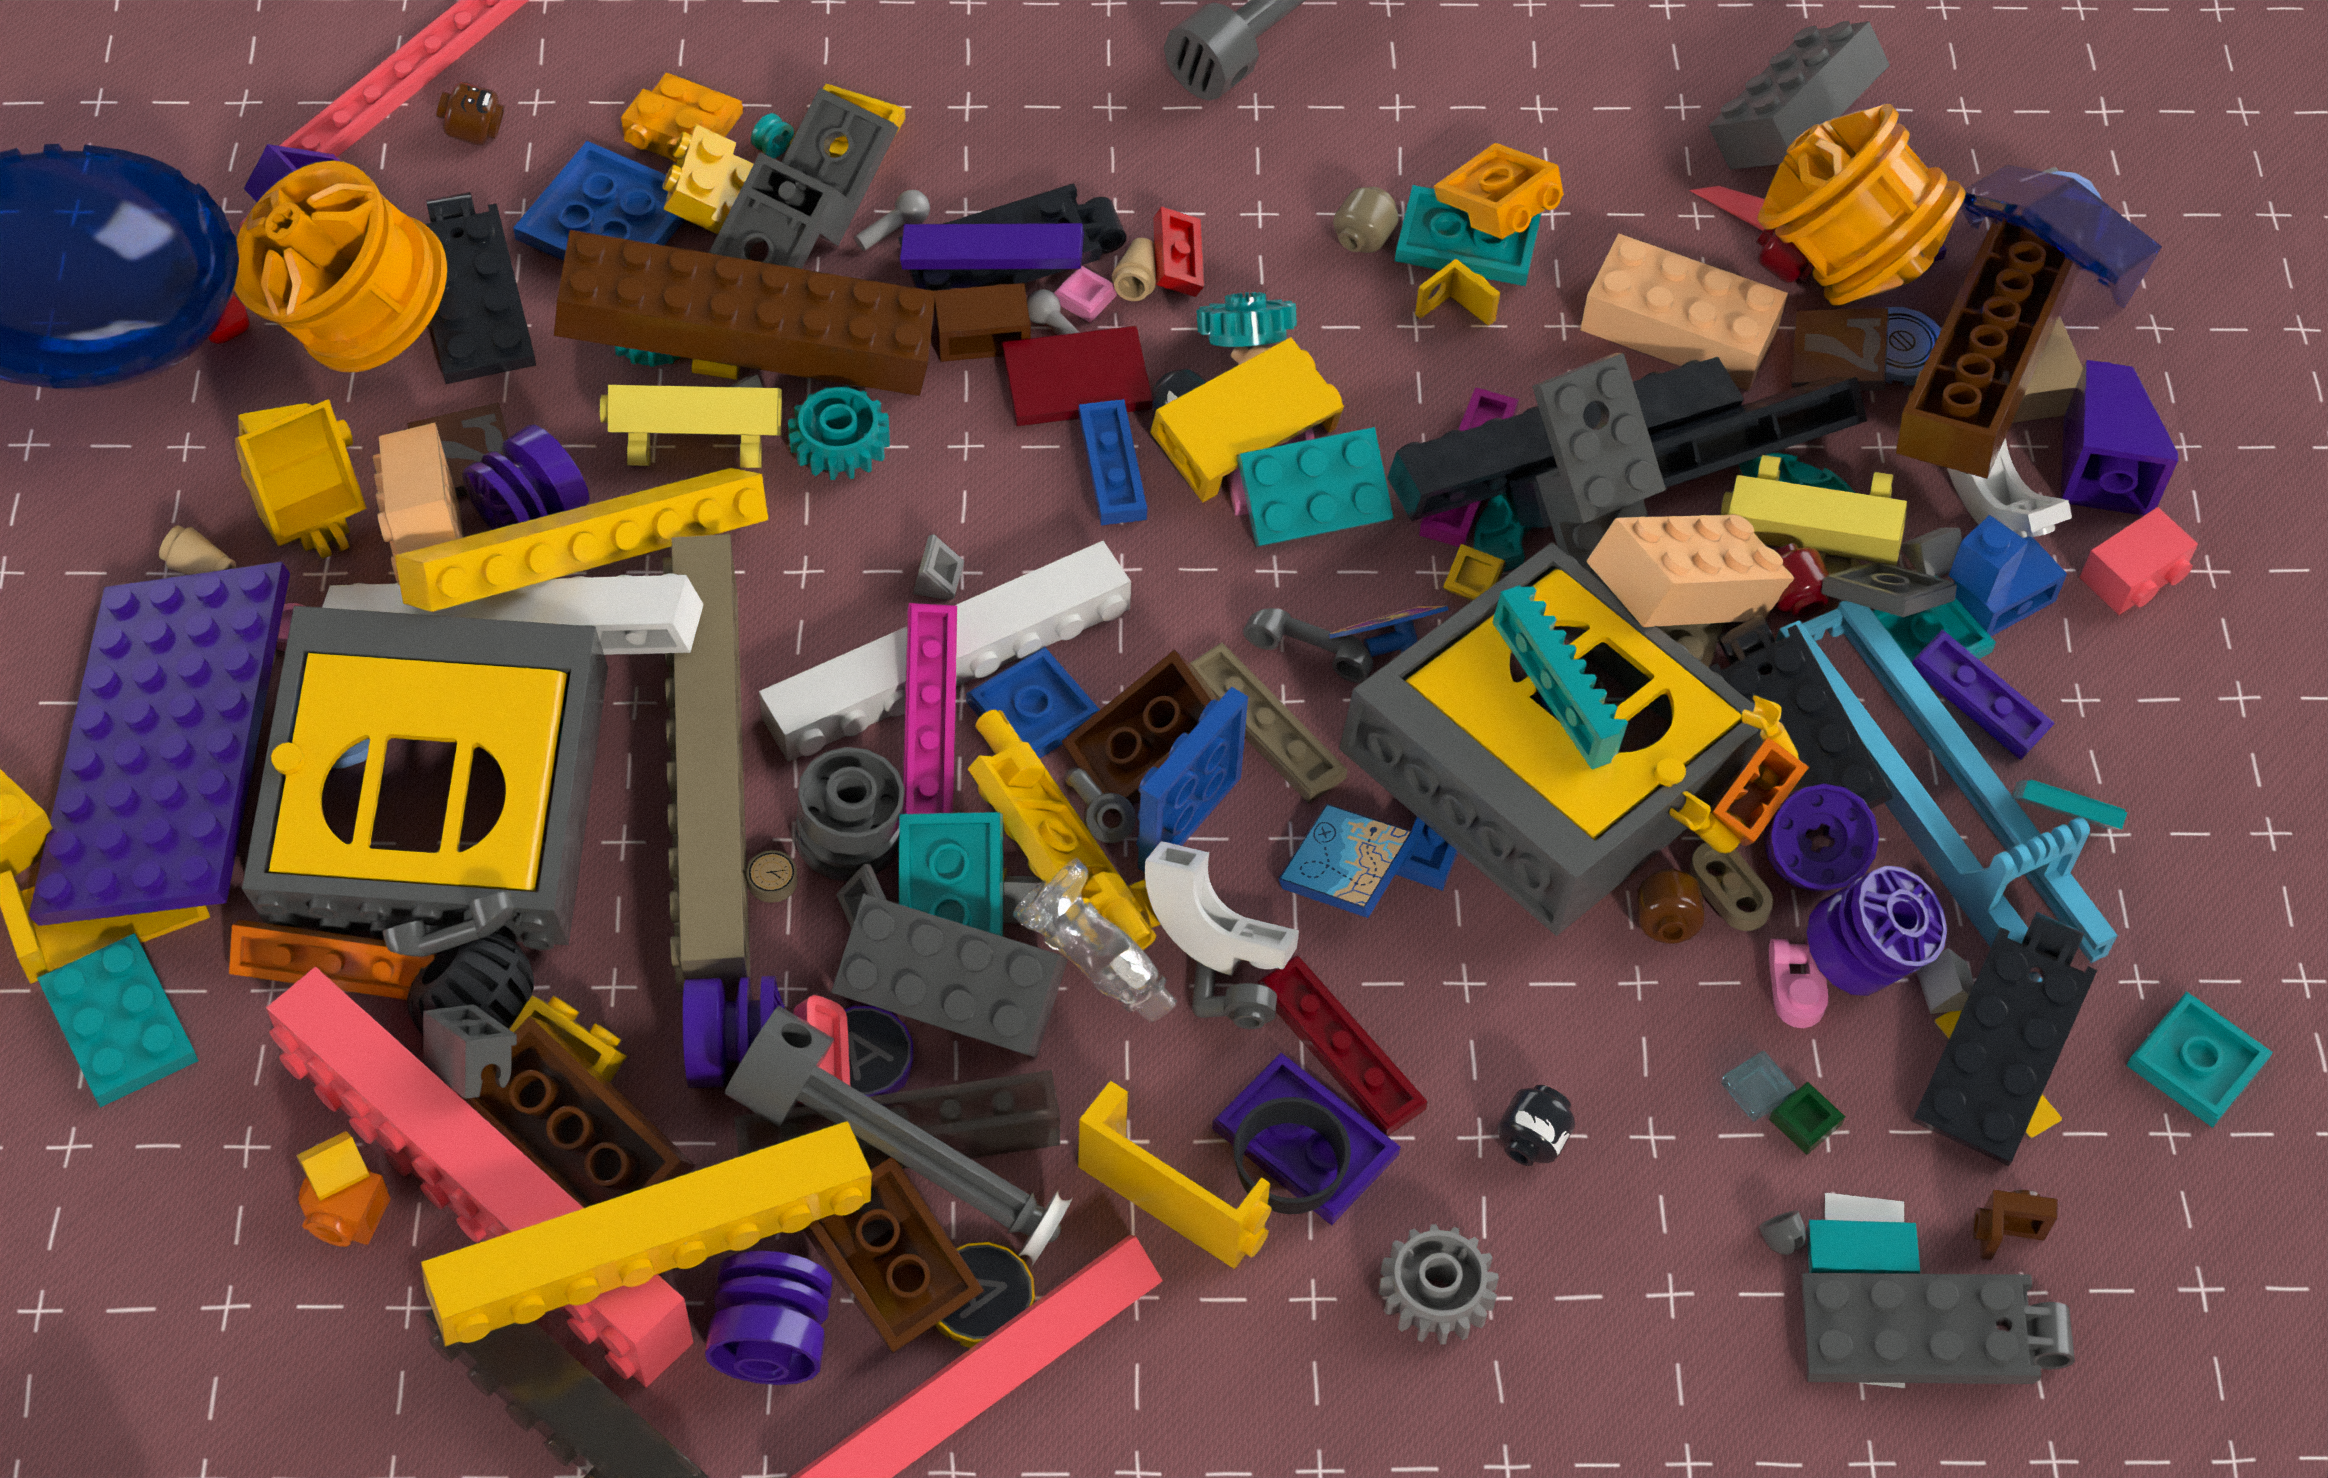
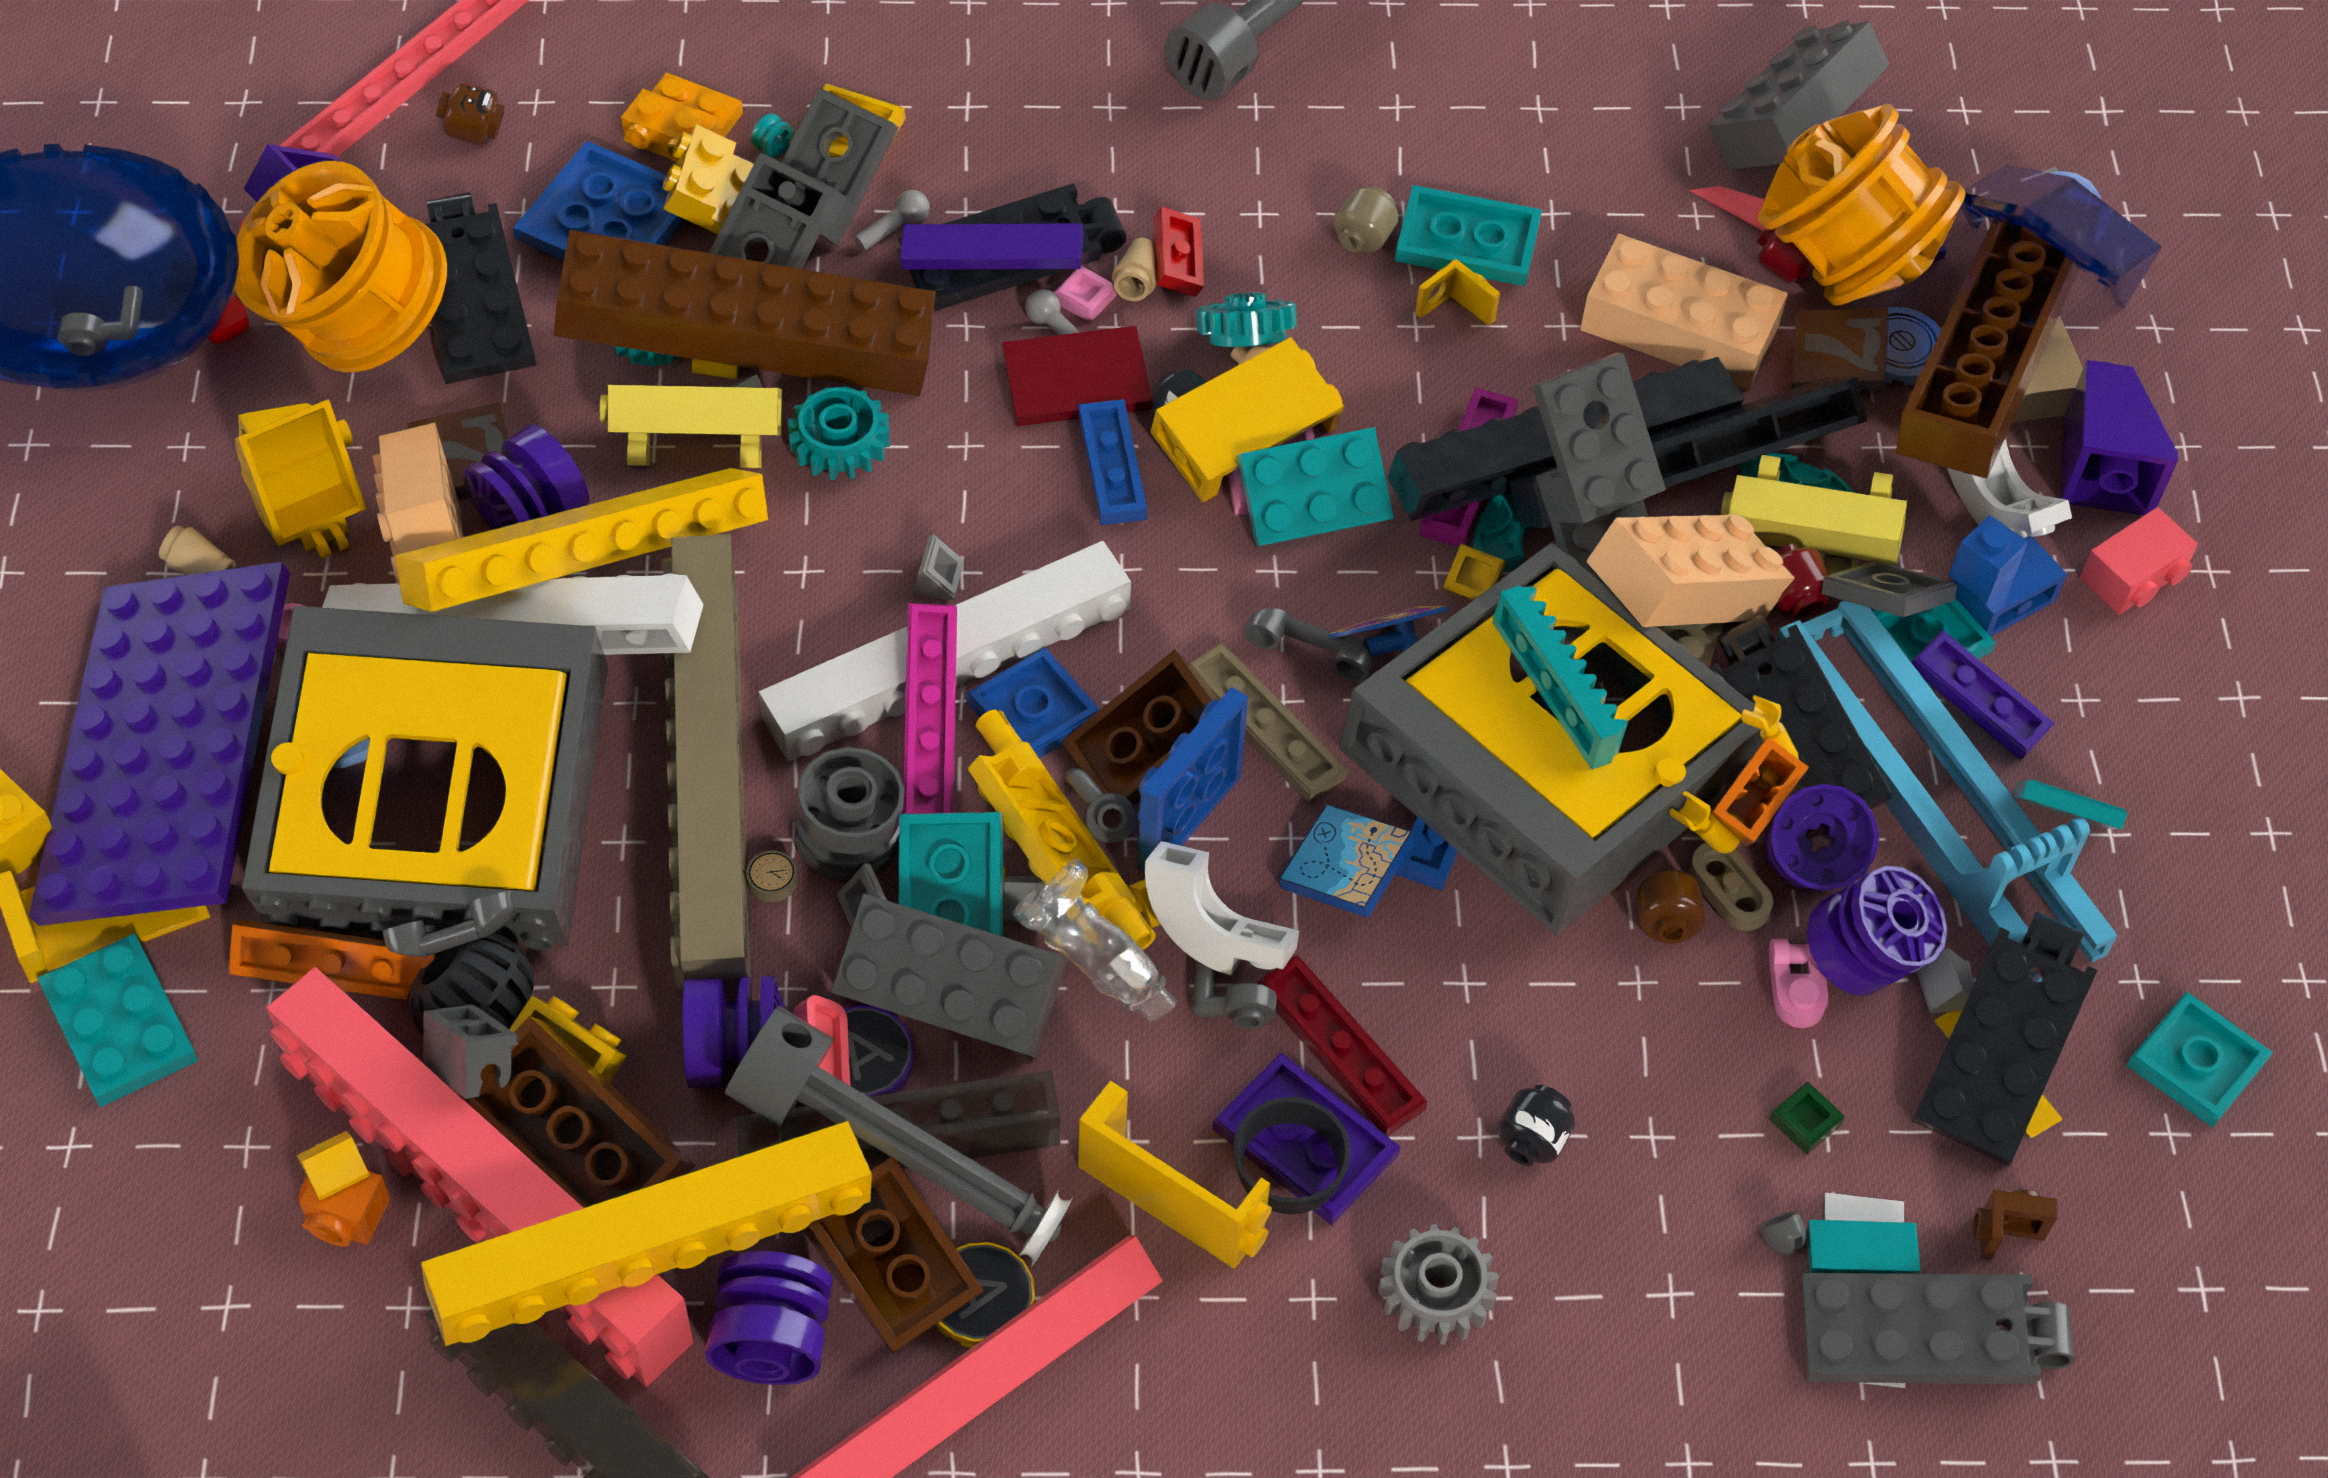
(88, 334): none -> dark grey plate
(978, 319): reddish brown piece -> none
(1502, 189): light orange plate -> none
(1758, 1085): clear light blue tile -> none
(1933, 551): light grey slope -> none

